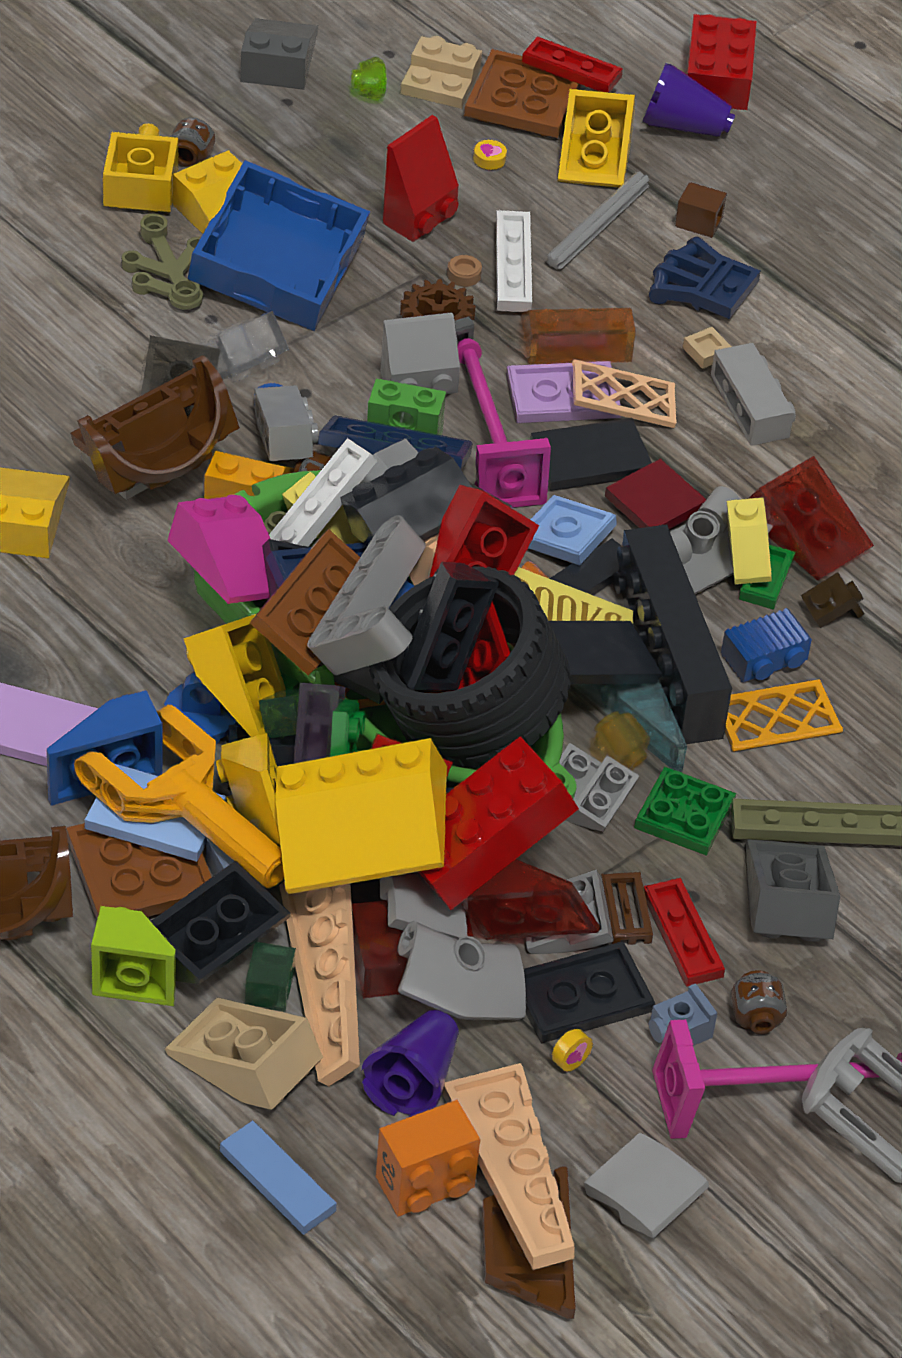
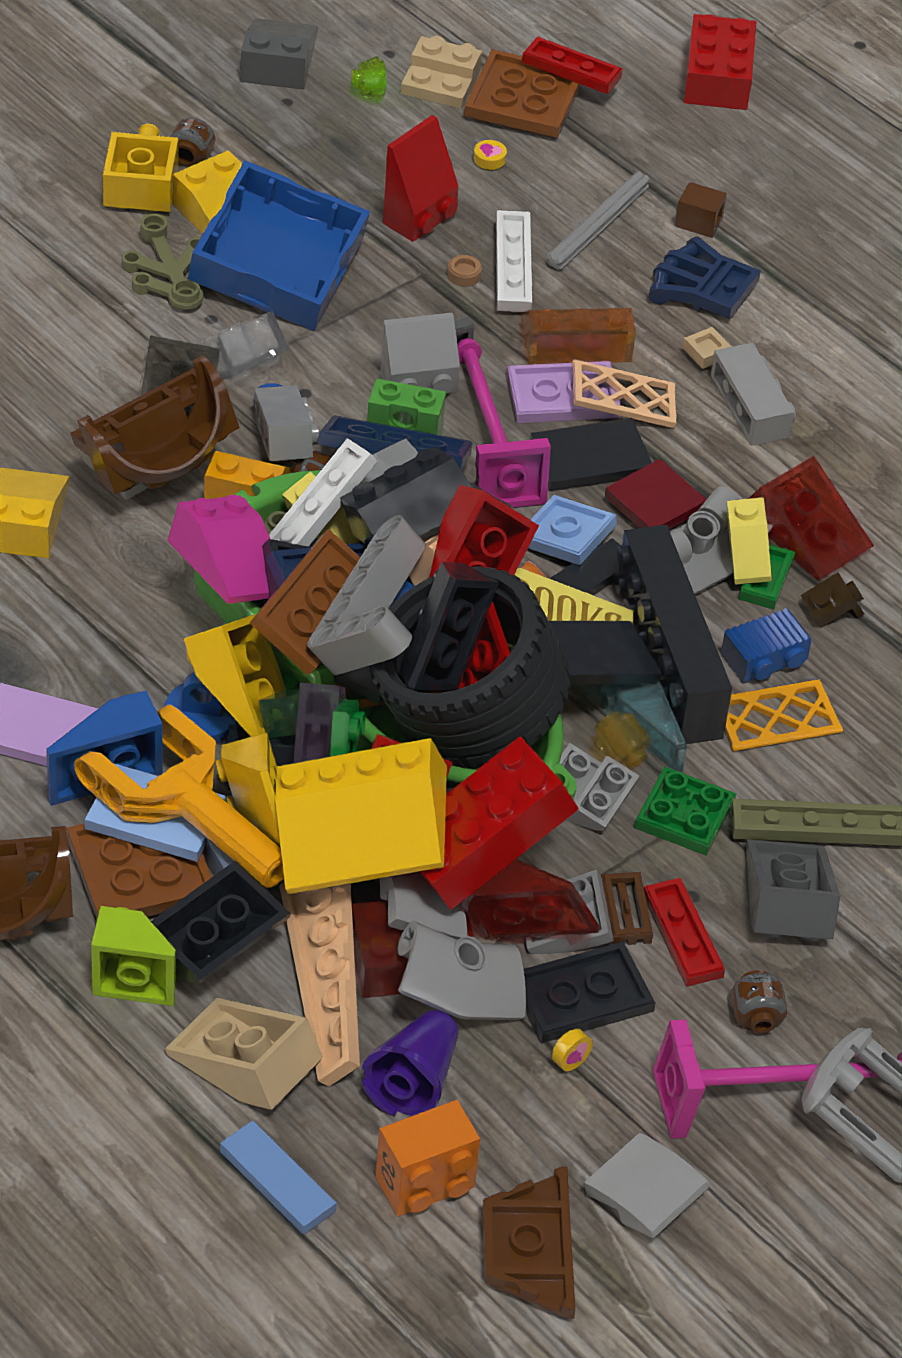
(270, 976): clear green brick -> none
(437, 299): reddish brown gear -> none
(516, 1160): light nougat wing -> none
(597, 138): yellow slope -> none
(687, 105): dark purple cone -> none
(687, 1006): sand blue brick -> none

